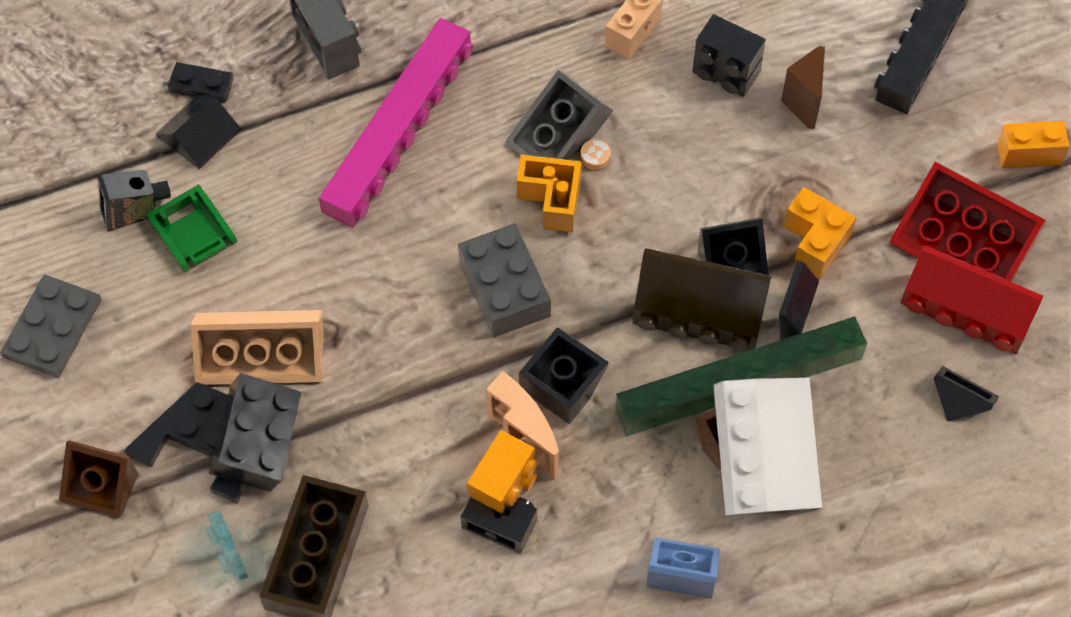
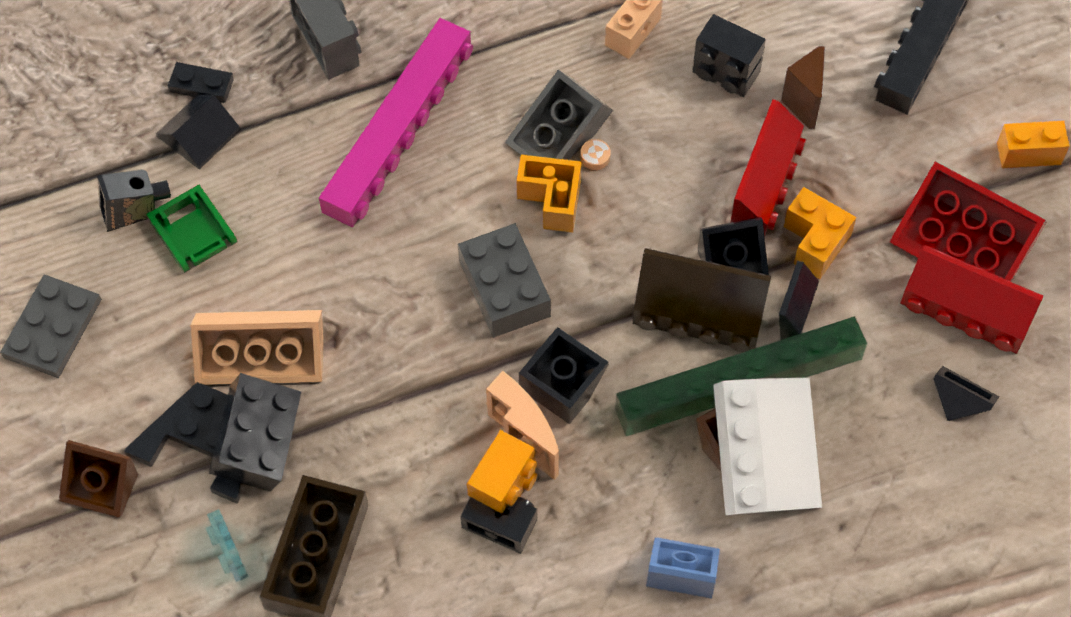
(769, 167): none -> red slope

